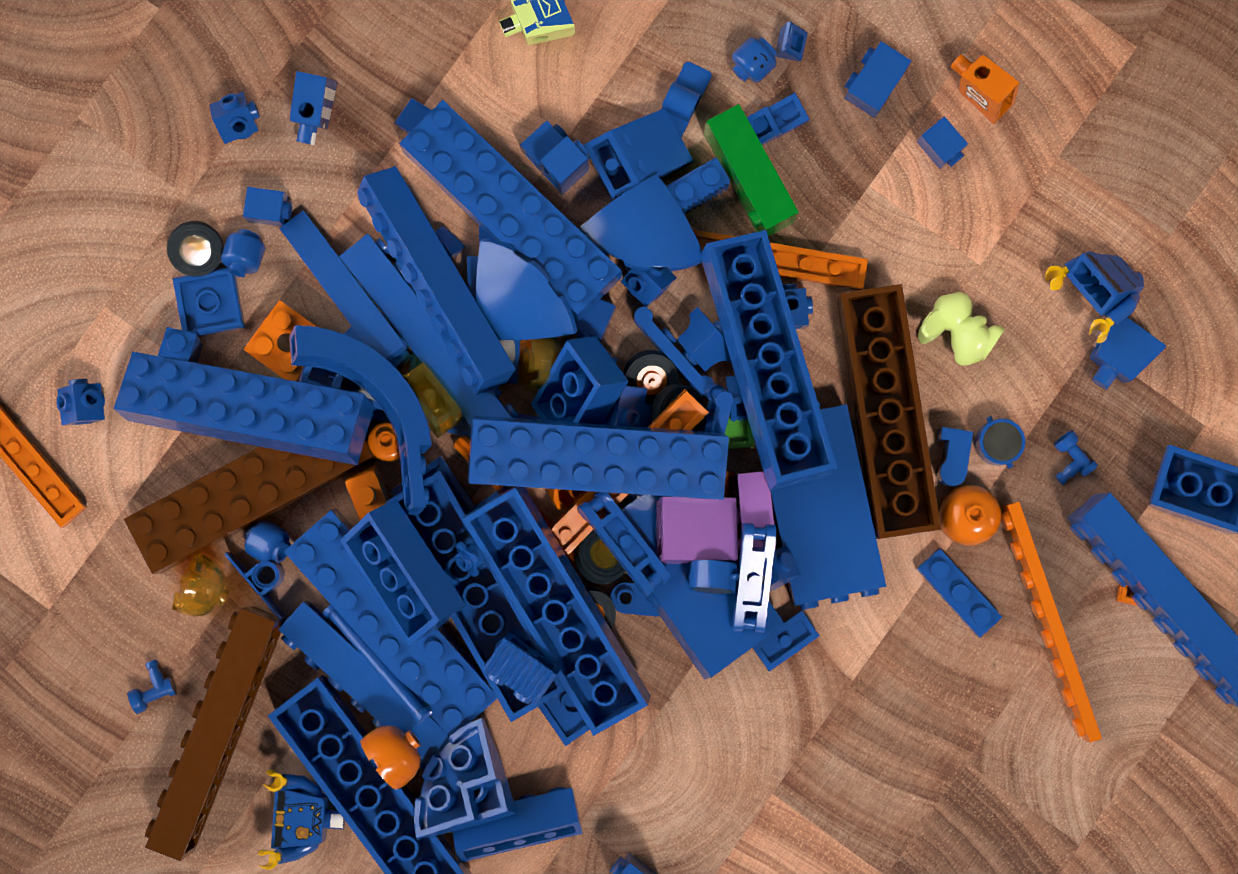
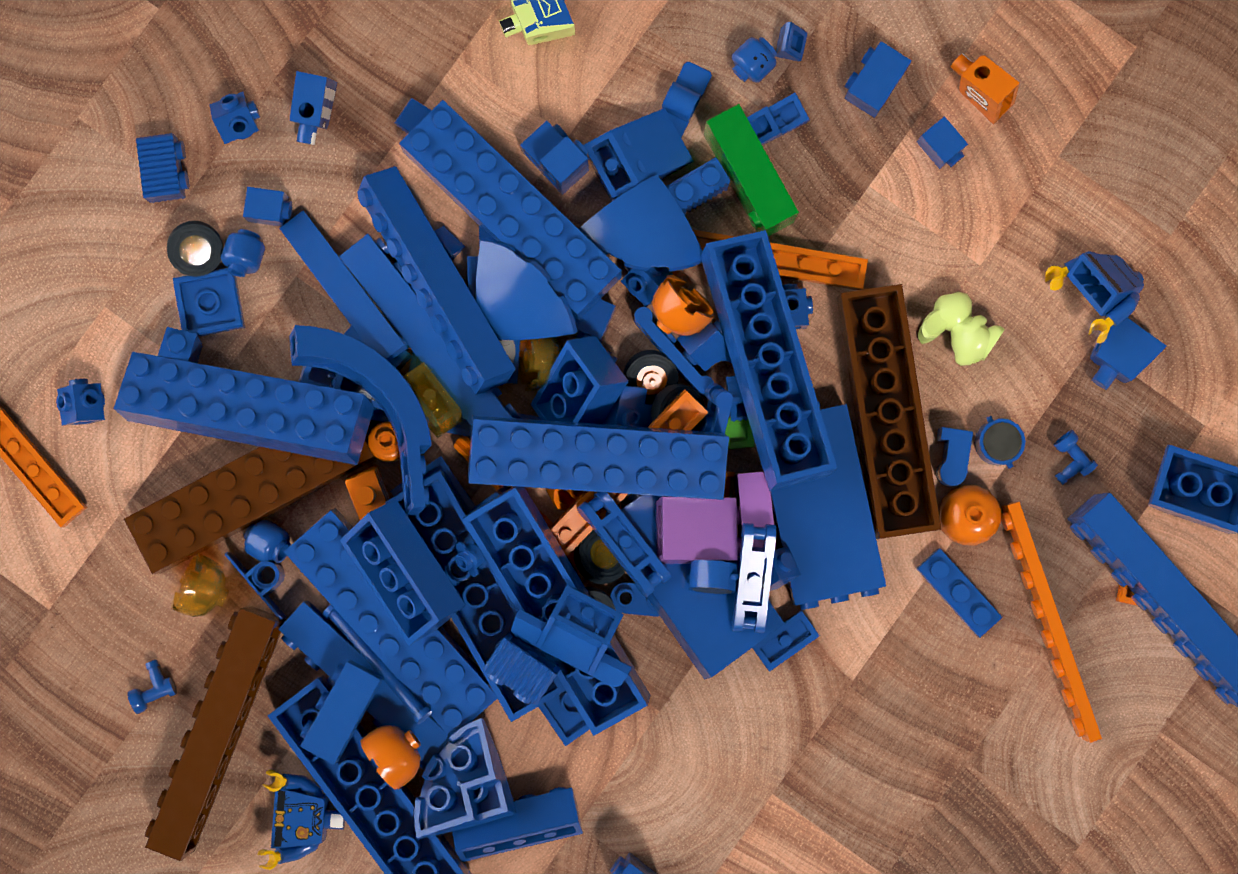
(162, 167): none -> blue brick
(264, 342): orange piece -> none
(340, 711): none -> blue brick
(576, 635): none -> blue plate
(680, 309): none -> orange cylinder

